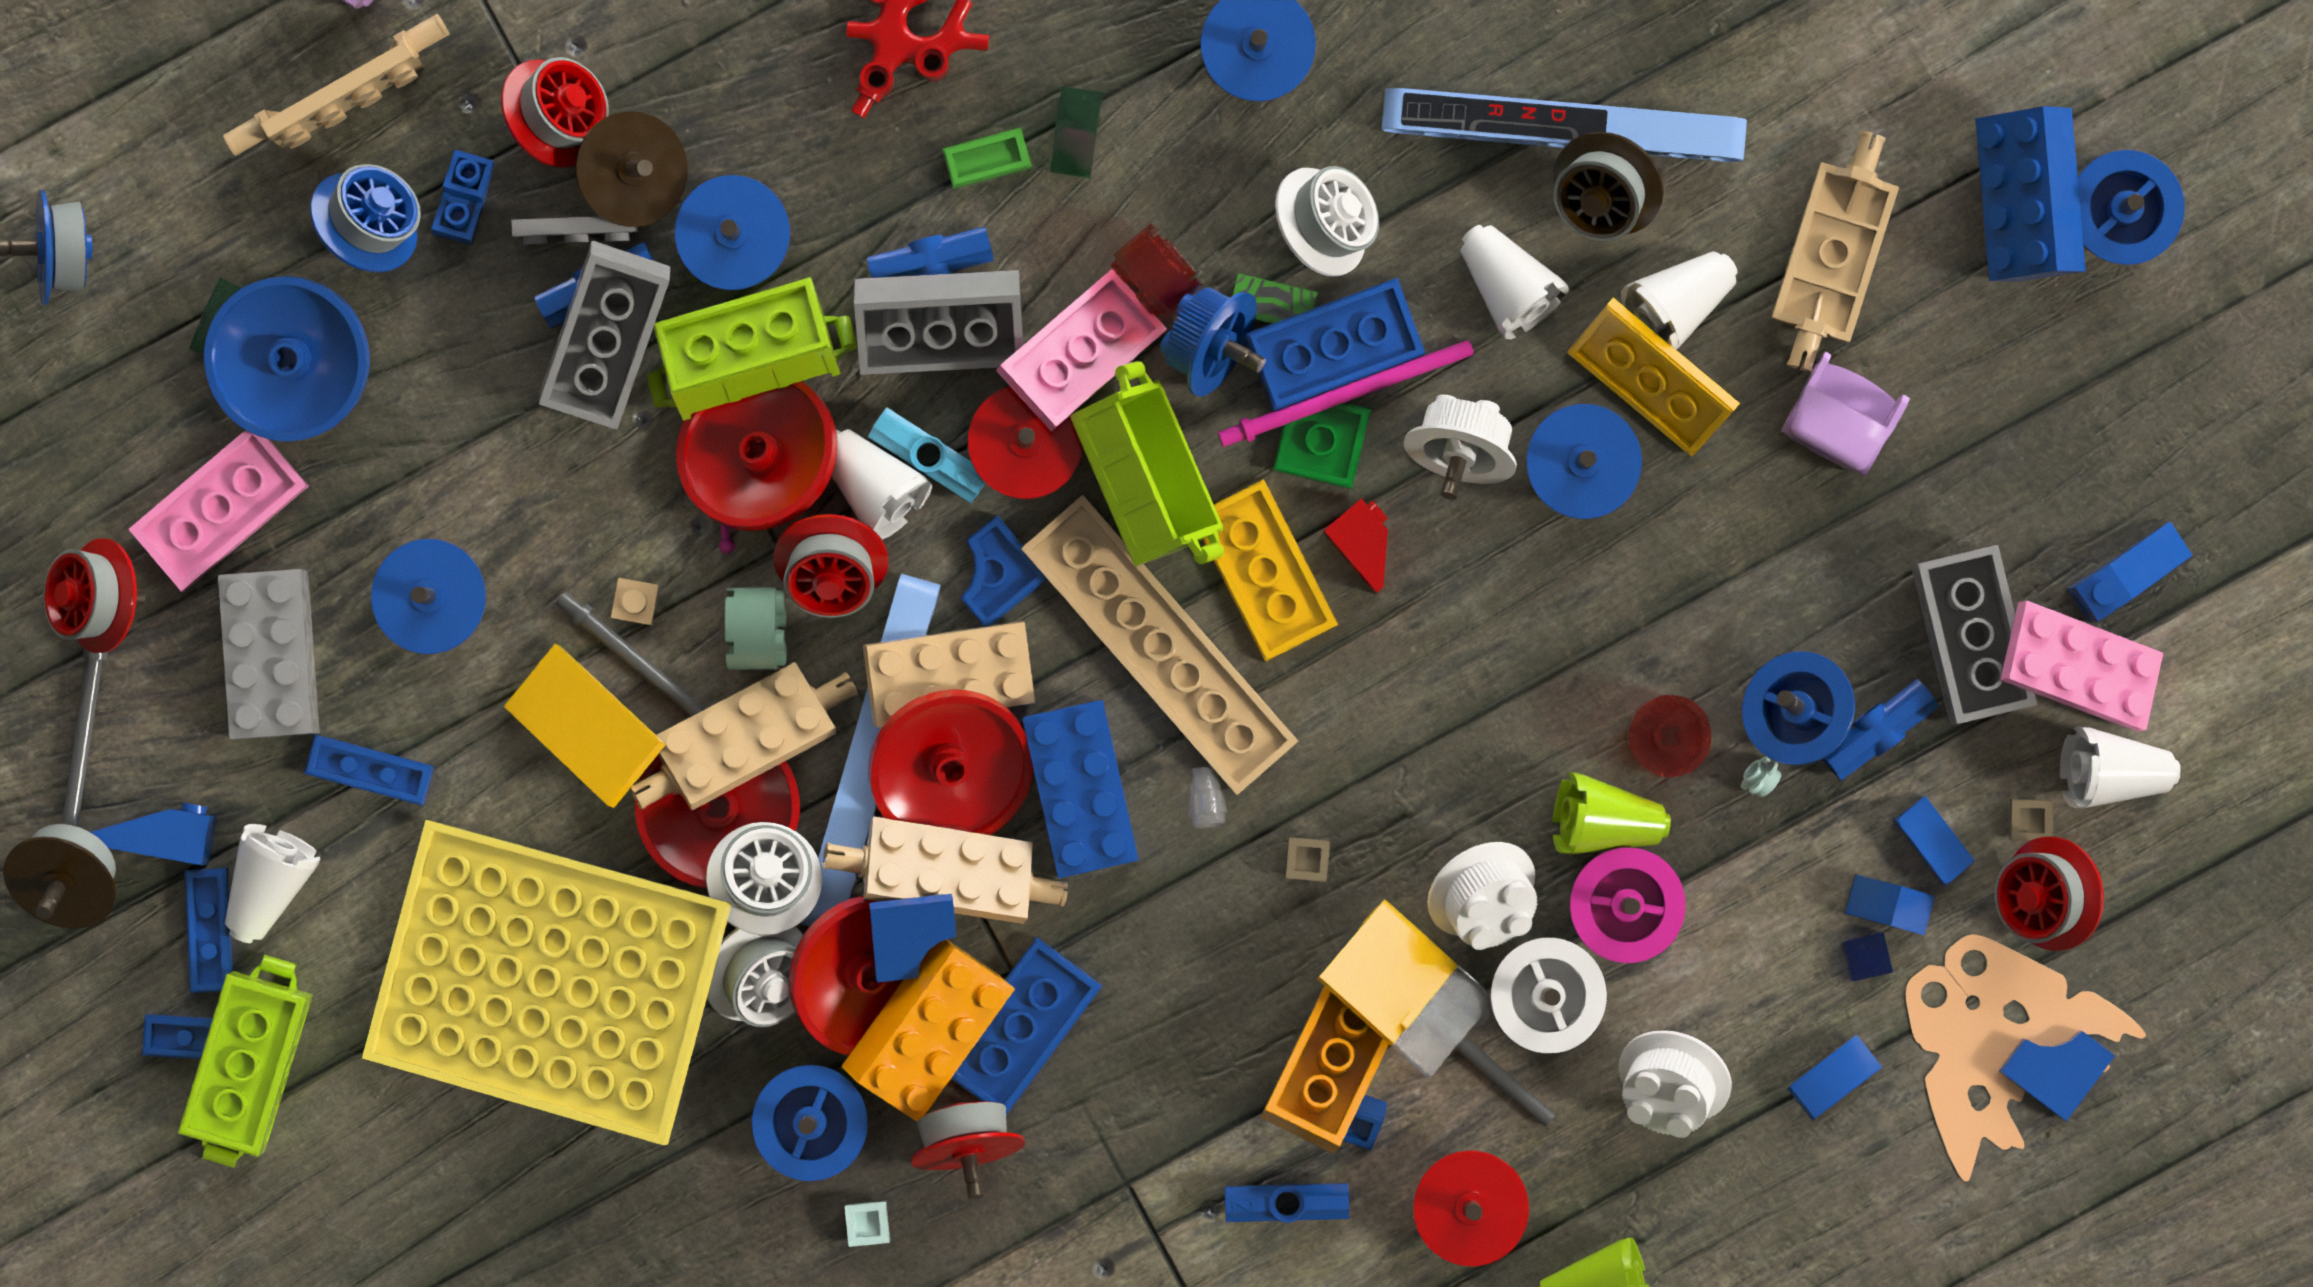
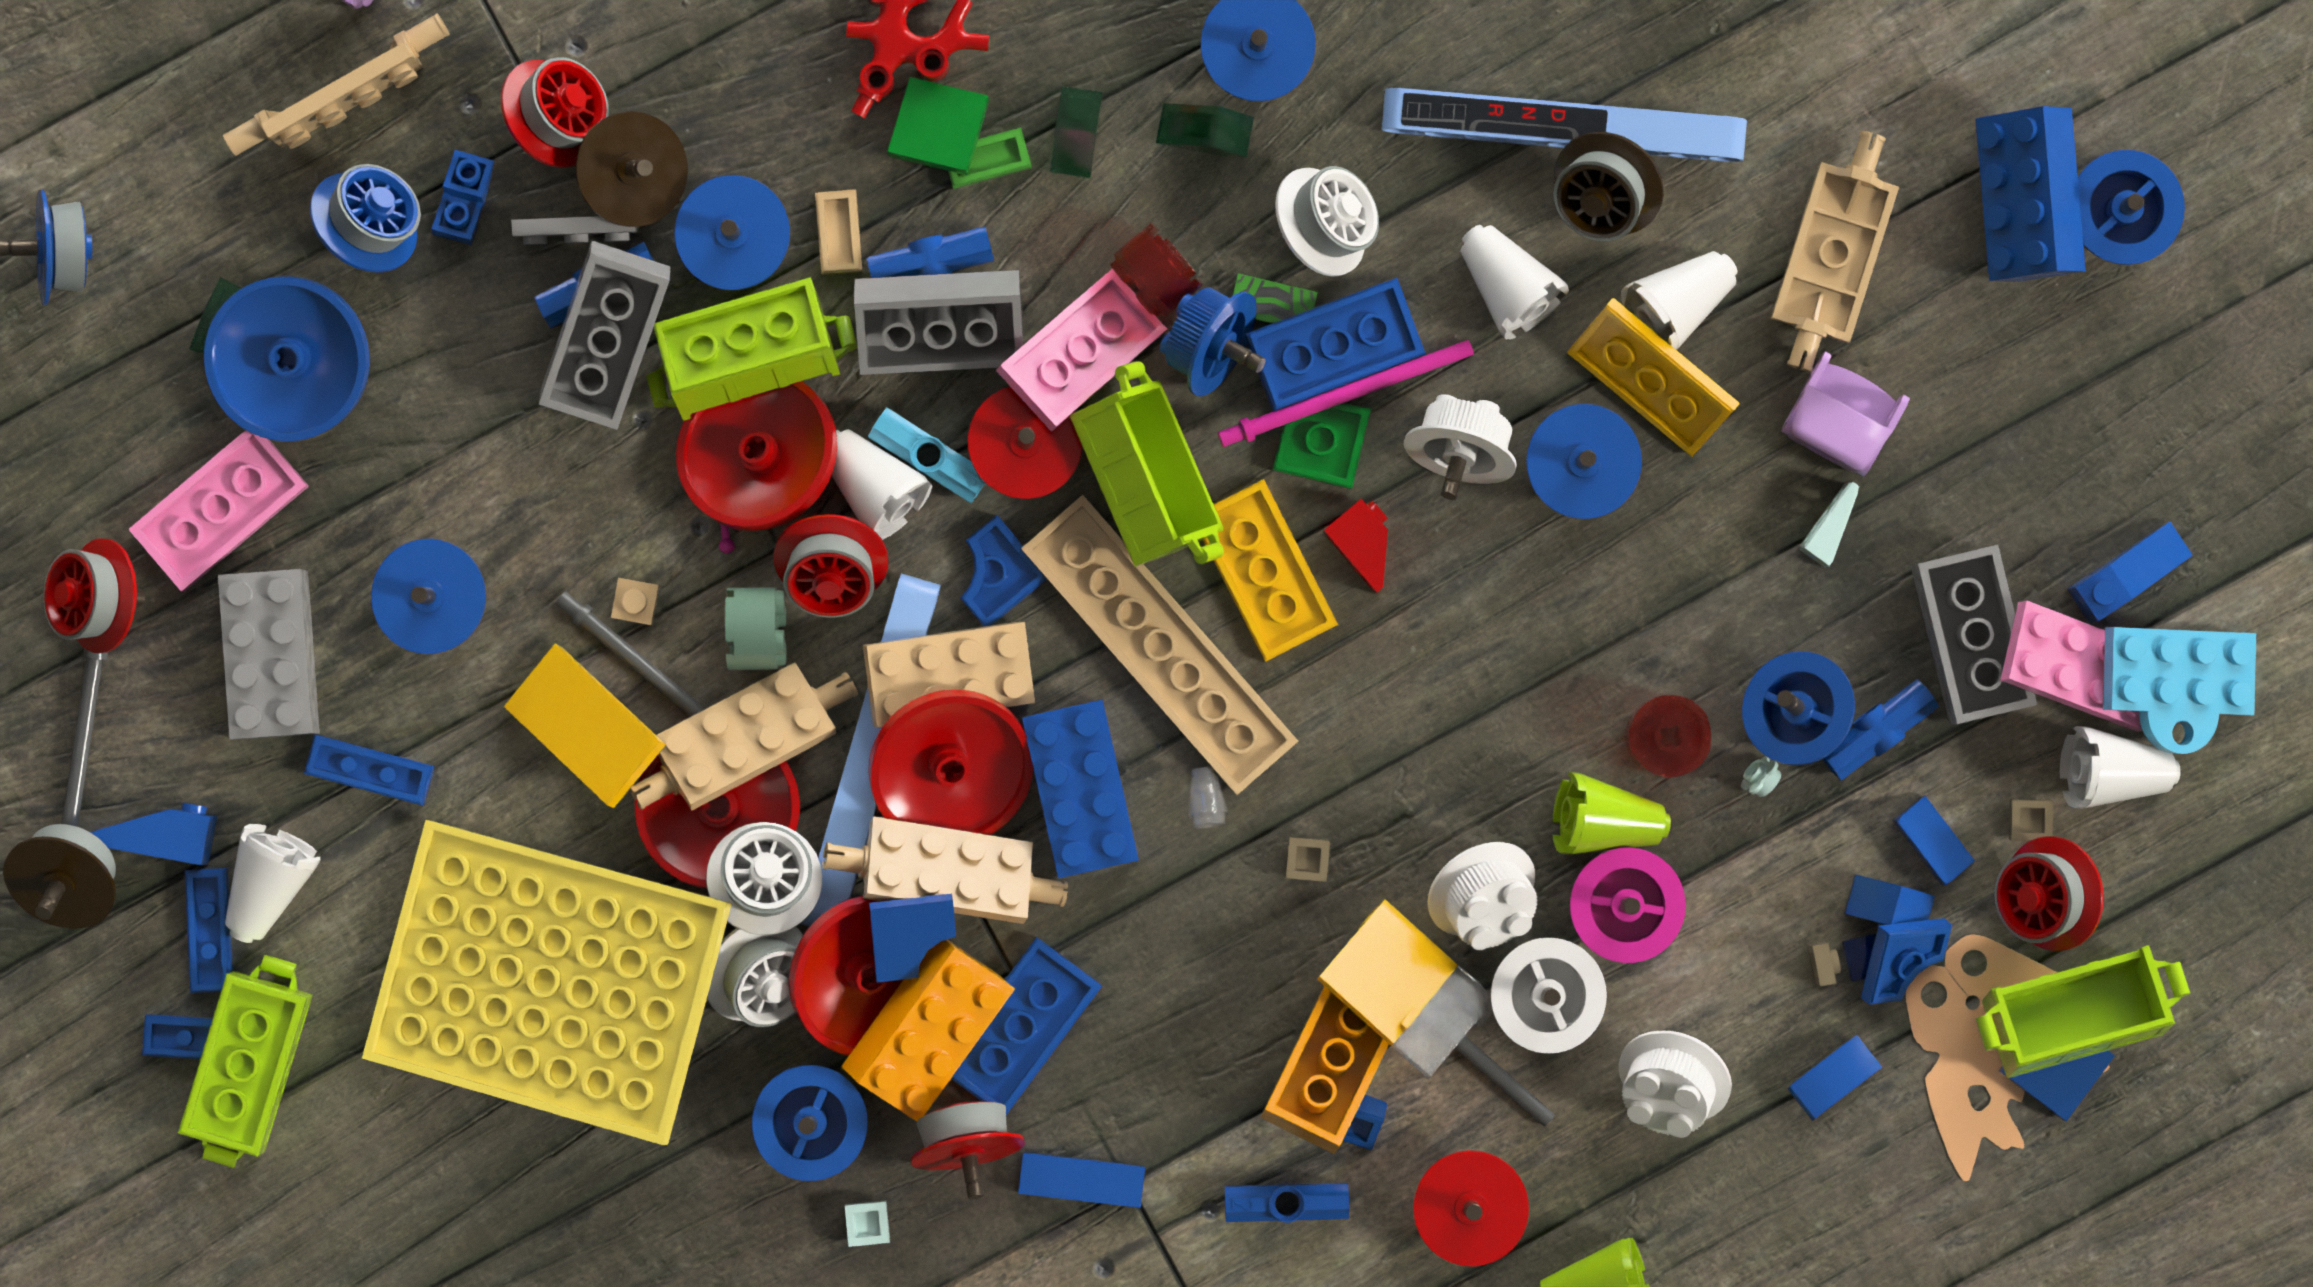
(838, 232): none -> tan tile
(938, 126): none -> green tile
(1081, 1179): none -> blue tile
(1205, 129): none -> clear green slope
(1824, 963): none -> dark tan plate
(1827, 532): none -> light aqua slope
(1900, 955): none -> blue tile
(2080, 1011): none -> lime container
(2179, 679): none -> medium azure plate

